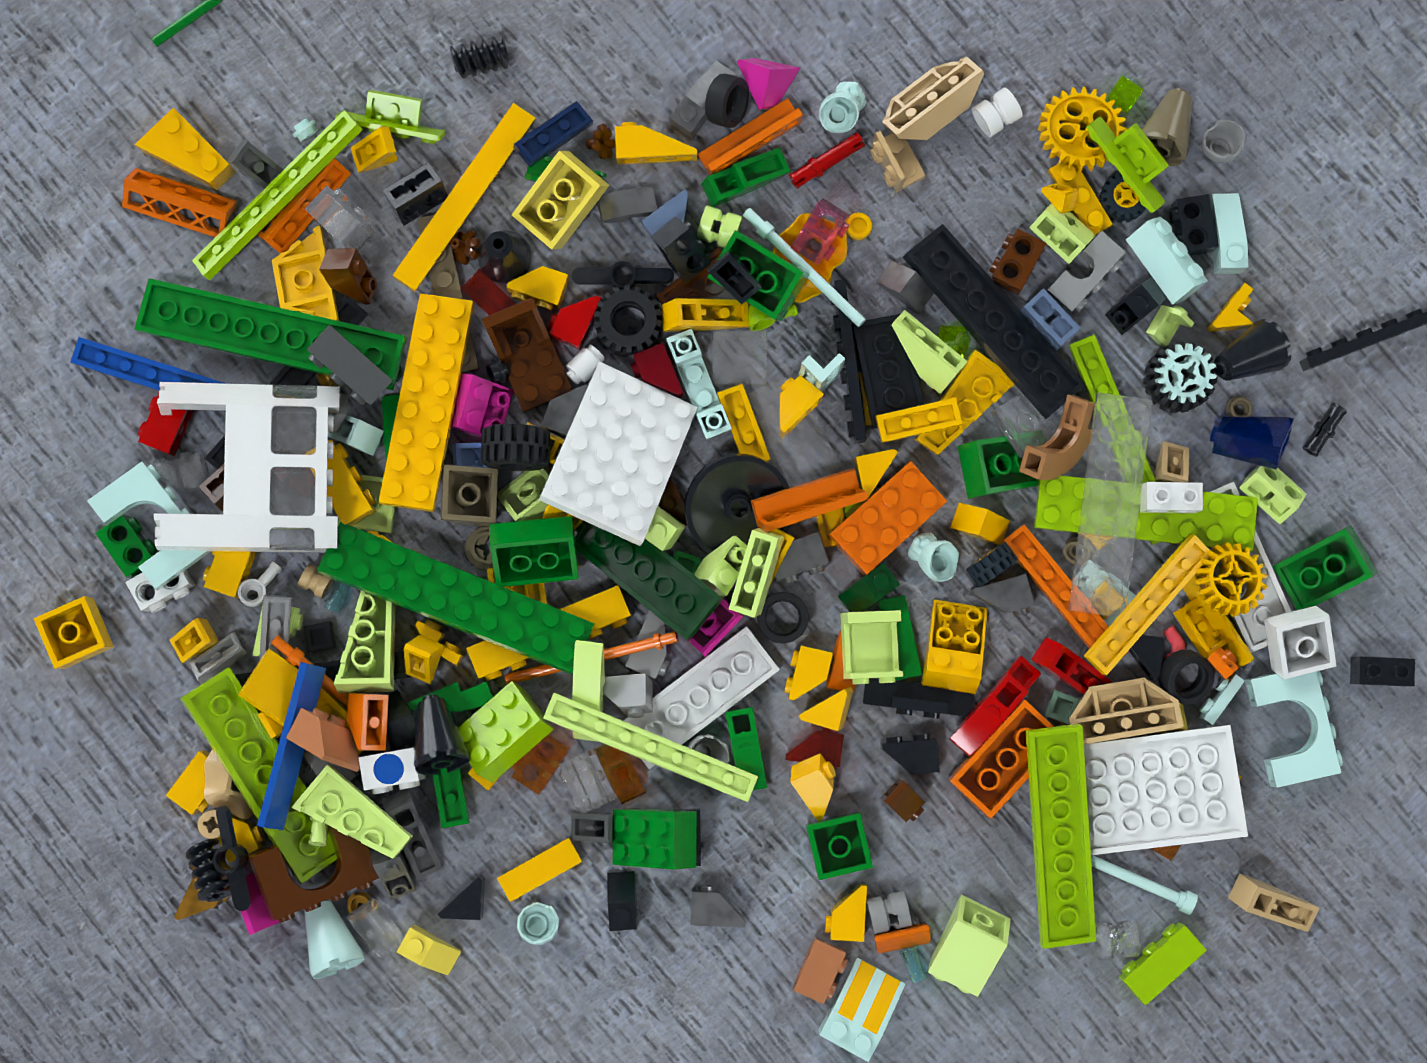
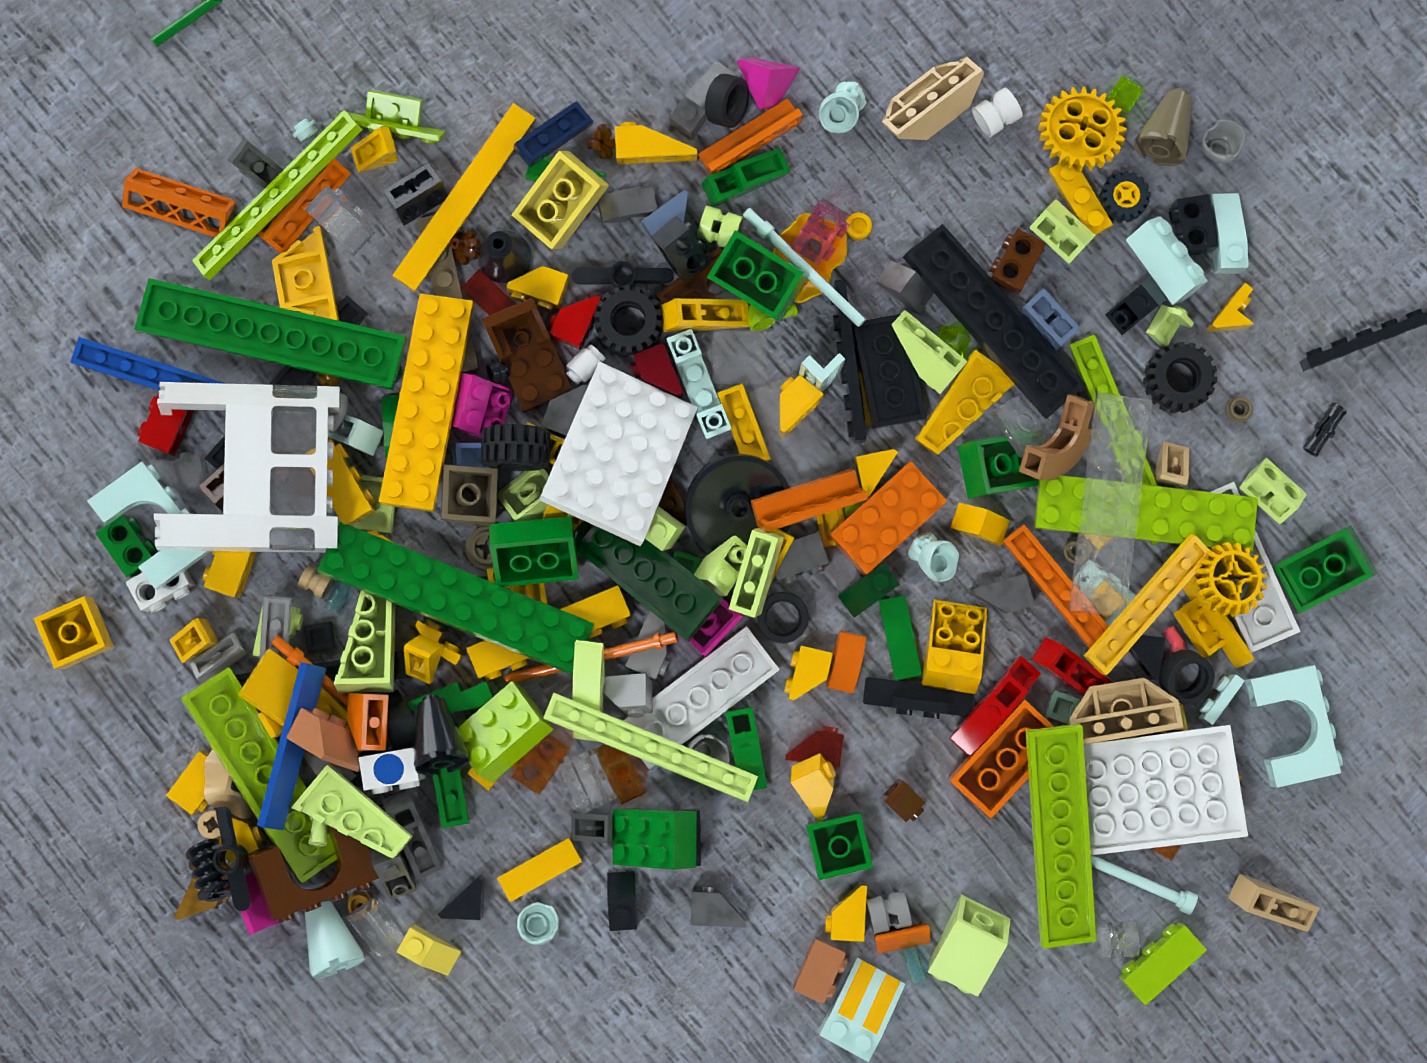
(183, 148): yellow wedge -> none
(257, 587): white bar -> none
(348, 274): reddish brown slope -> none
(348, 366): dark grey wedge -> none
(480, 57): black piece -> none
(734, 277): black slope -> none
(818, 165): red pin -> none
(830, 712): yellow slope -> none
(870, 646): yellowish green panel -> none
(897, 161): tan bracket -> none
(914, 756): black slope -> none
(918, 420): yellow plate -> none
(992, 564): black wheel -> none
(1061, 196): yellow slope -> none
(1101, 256): light grey arch -> none
(1134, 158): lime bracket -> none
(1171, 497): white brick -> none
(1180, 382): light aqua gear -> none
(1223, 662): orange slope -> none
(1252, 439): clear blue slope -> none
(1255, 352): black cone -> none
(1300, 642): white brick -> none
(1382, 671): black brick -> none

